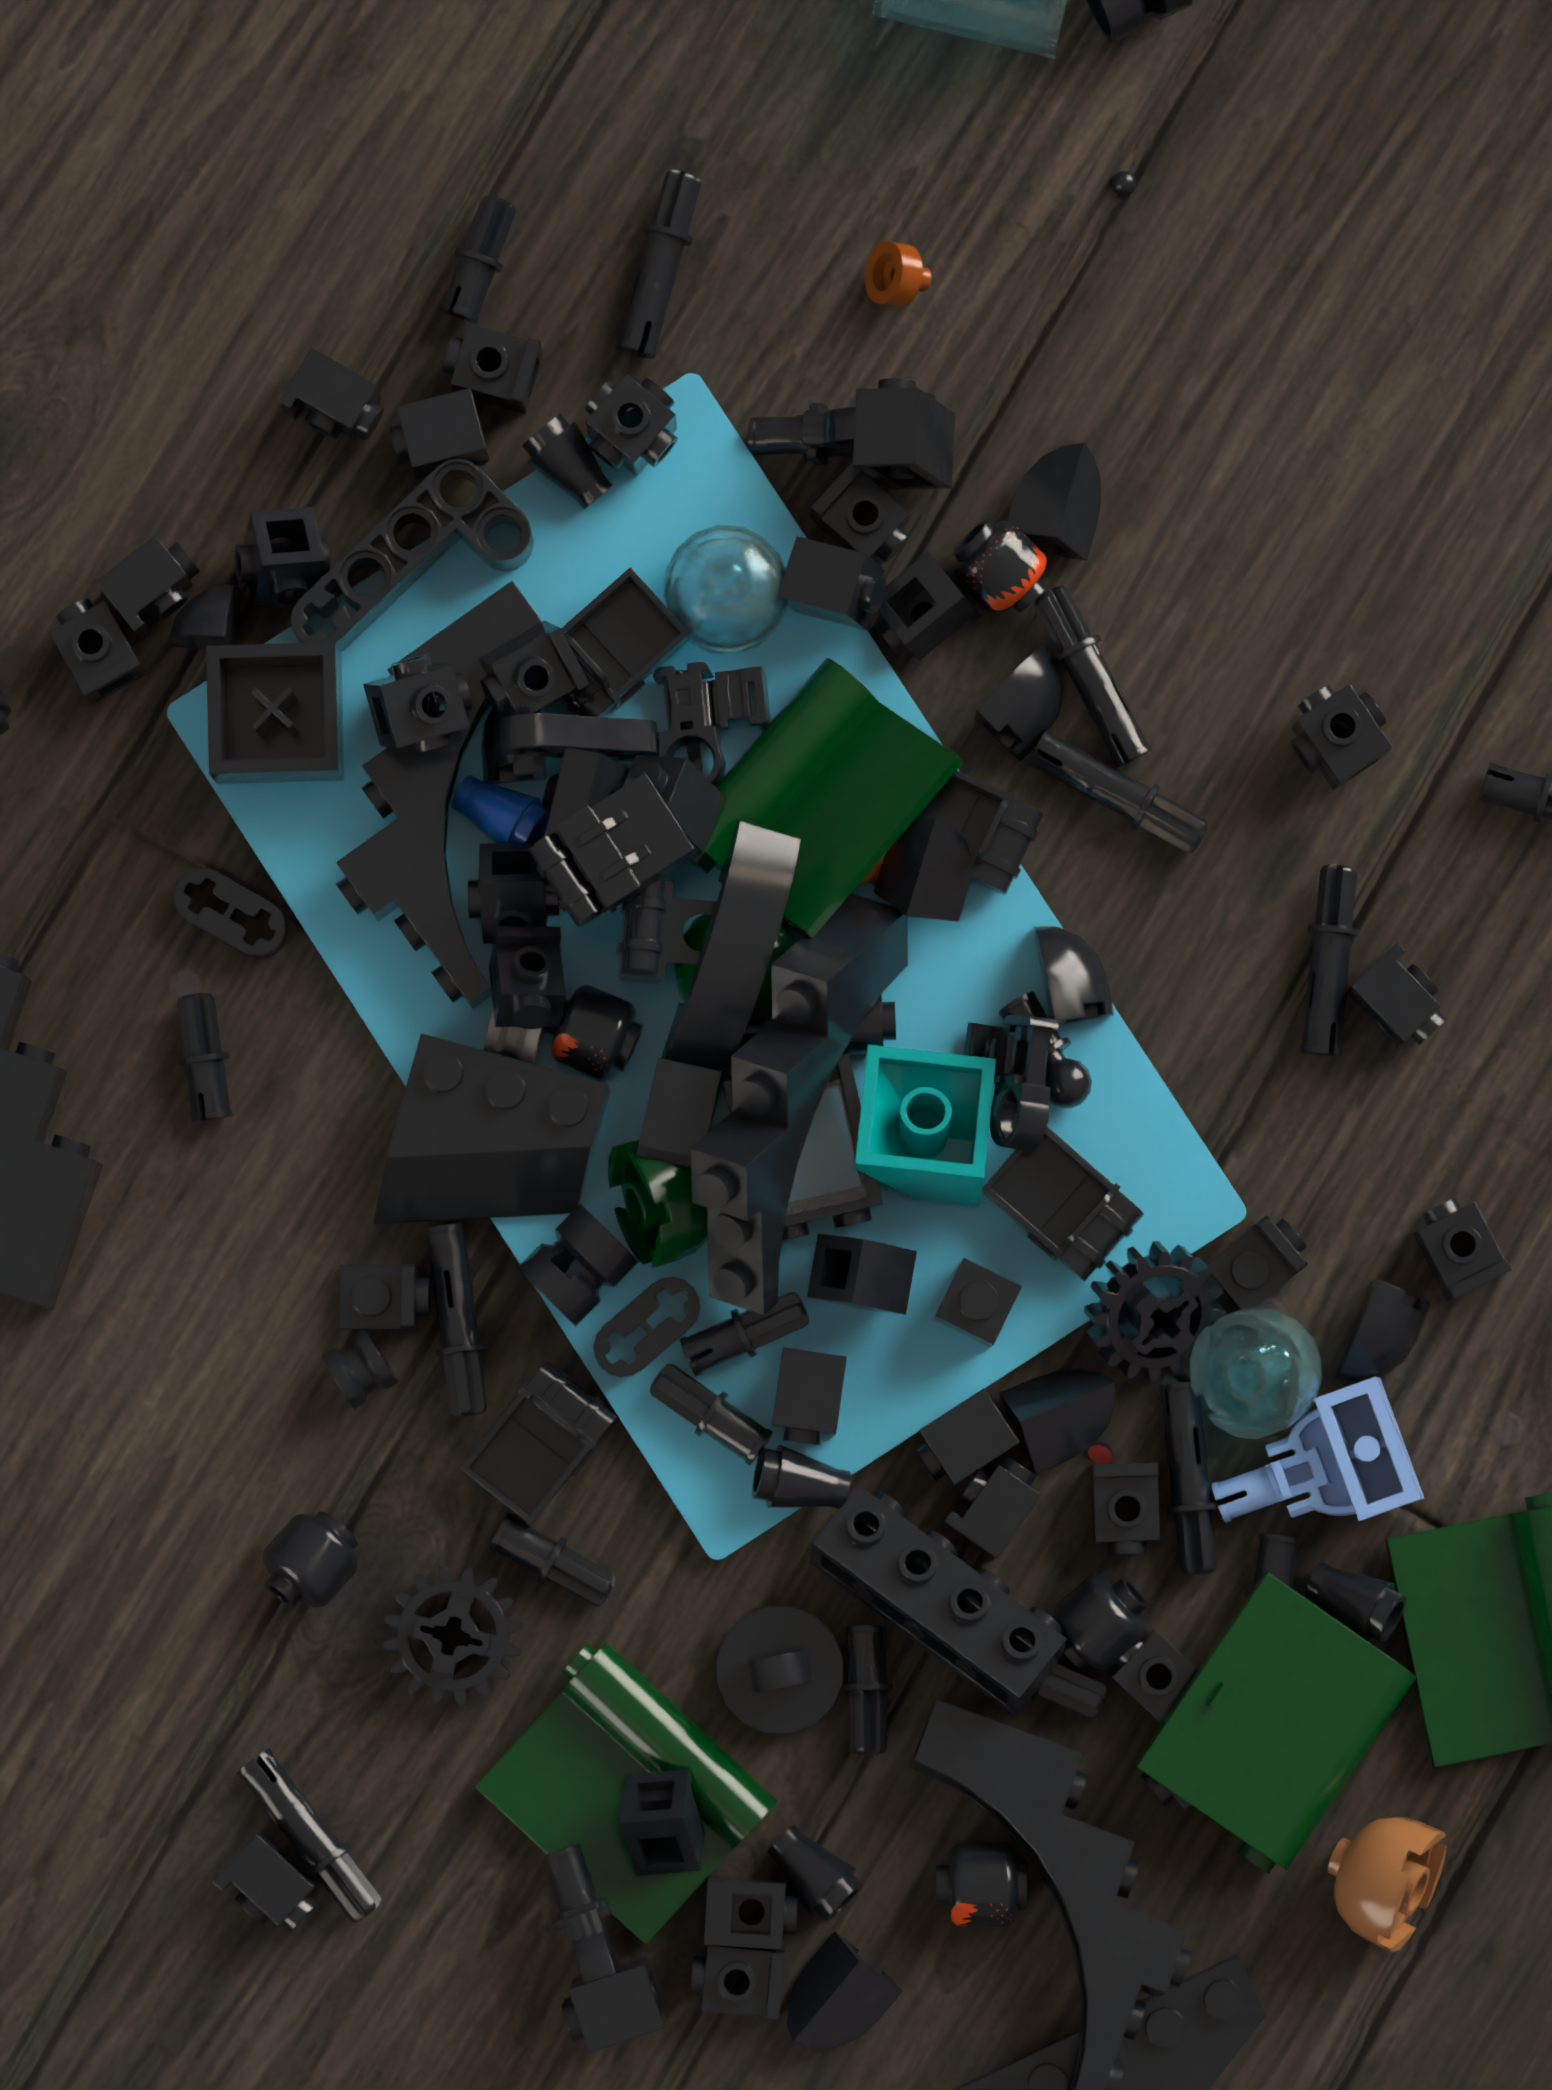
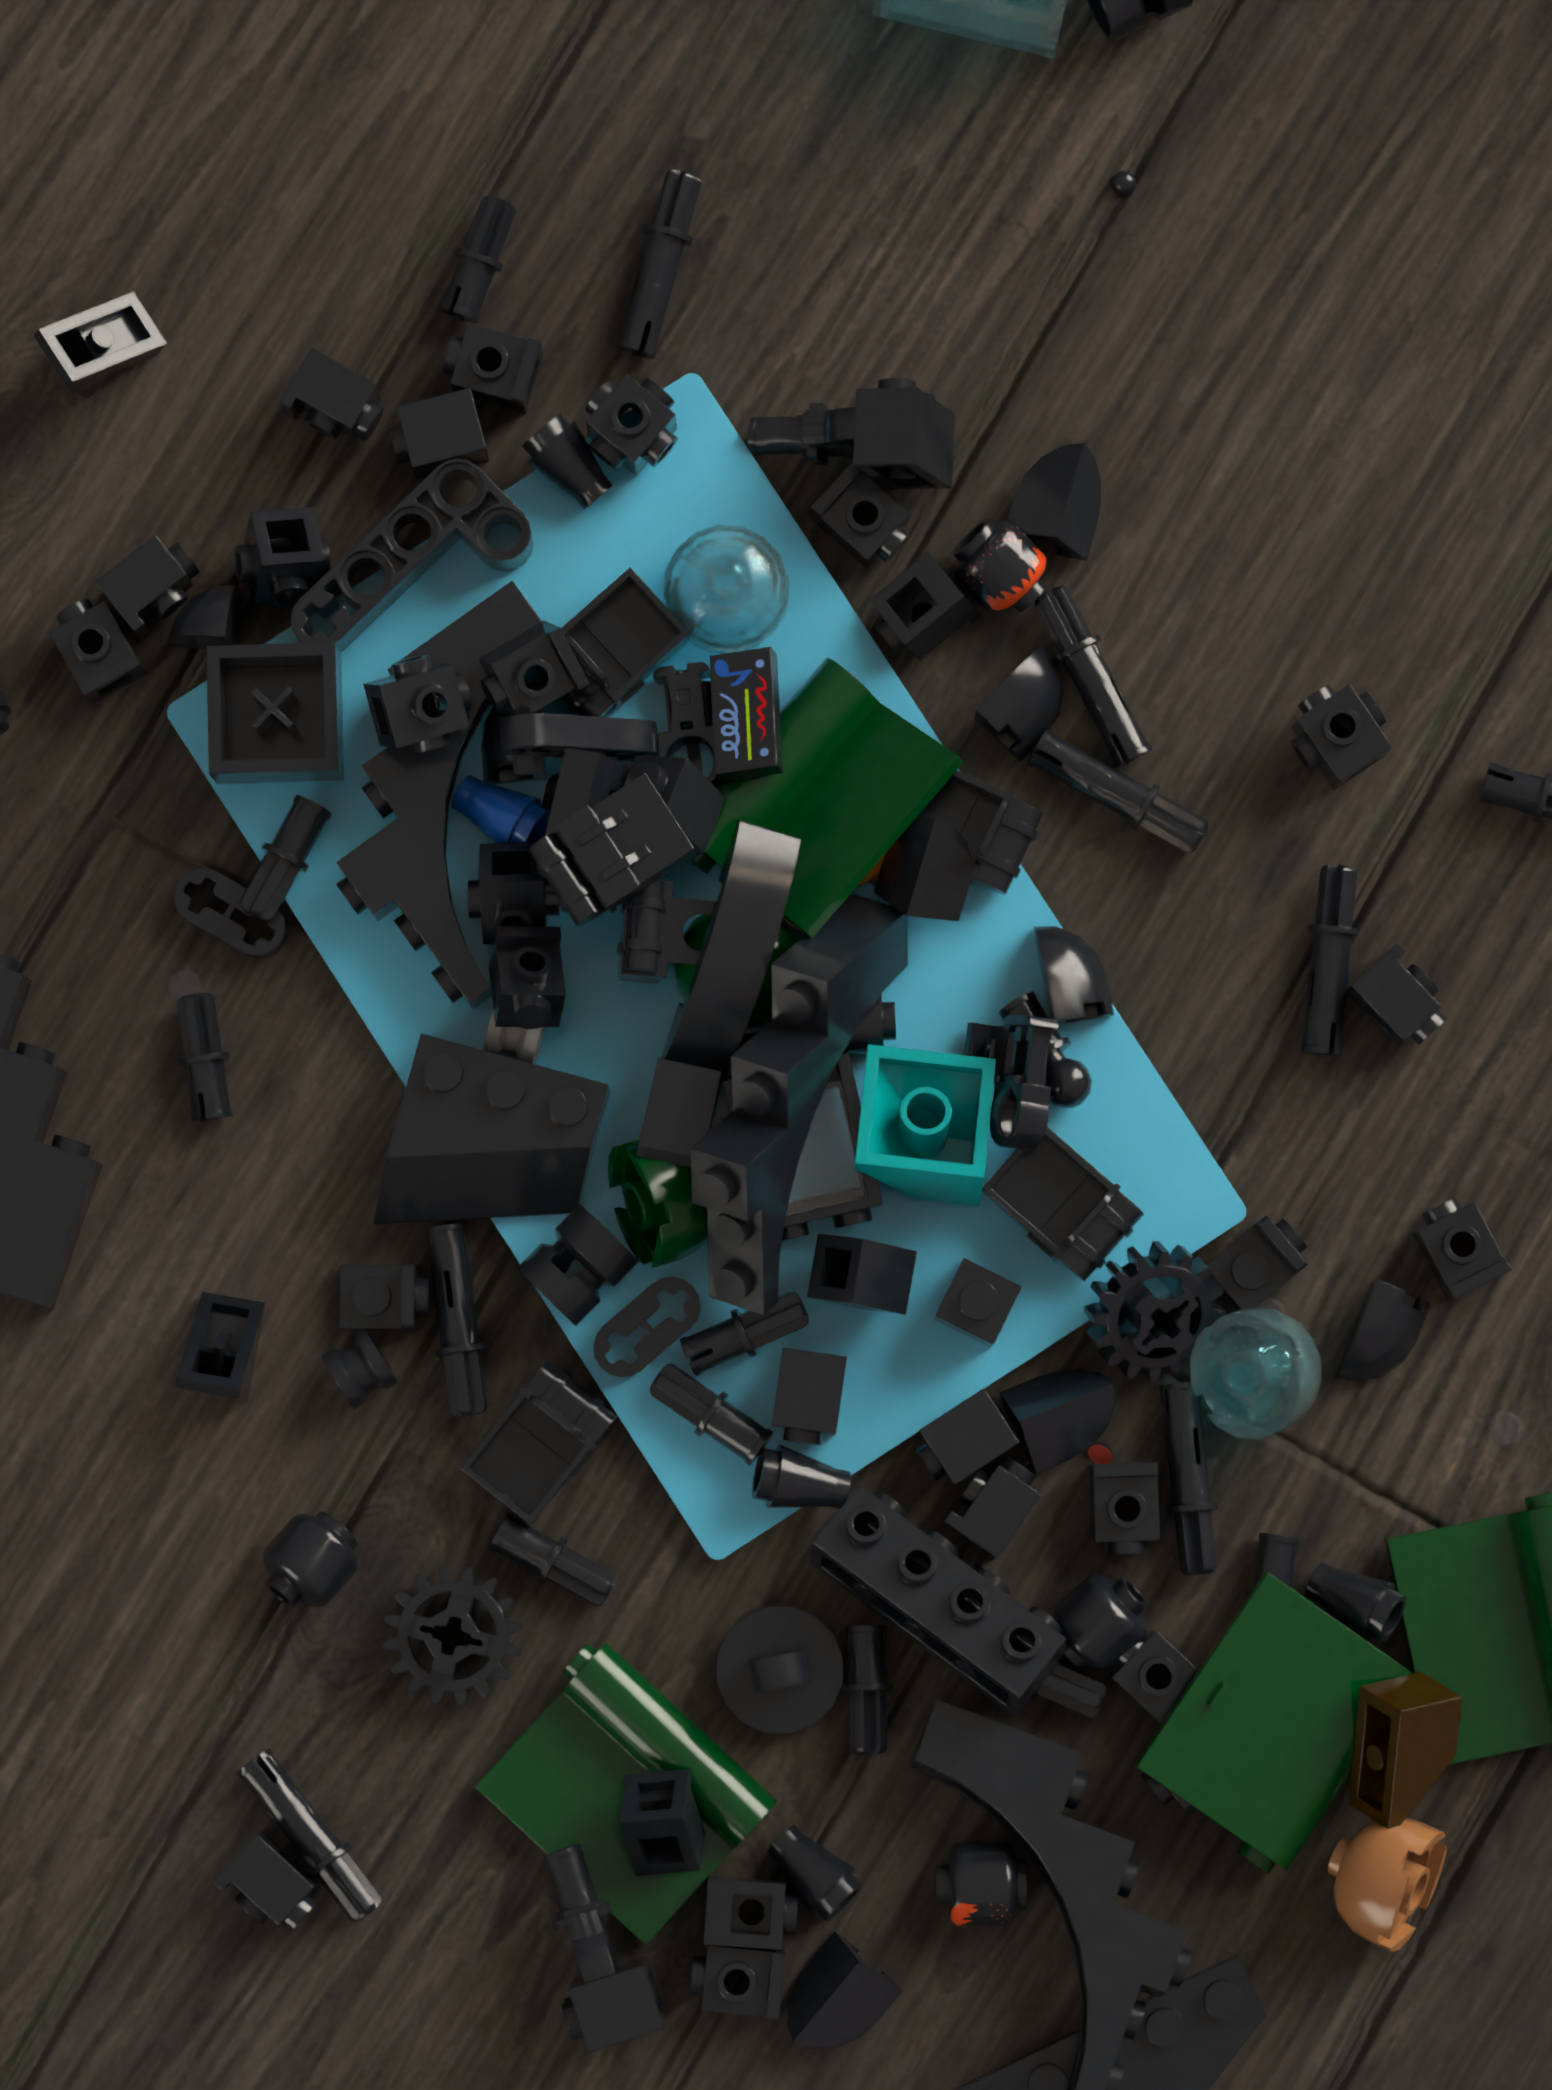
(100, 342): none -> slope
(222, 1346): none -> black slope
(284, 858): none -> black axle
(595, 1032): black head -> none
(746, 714): none -> black tile
(832, 583): black brick -> none
(895, 274): dark orange tile -> none
(1343, 1456): light blue brick -> none
(1401, 1744): none -> dark brown slope

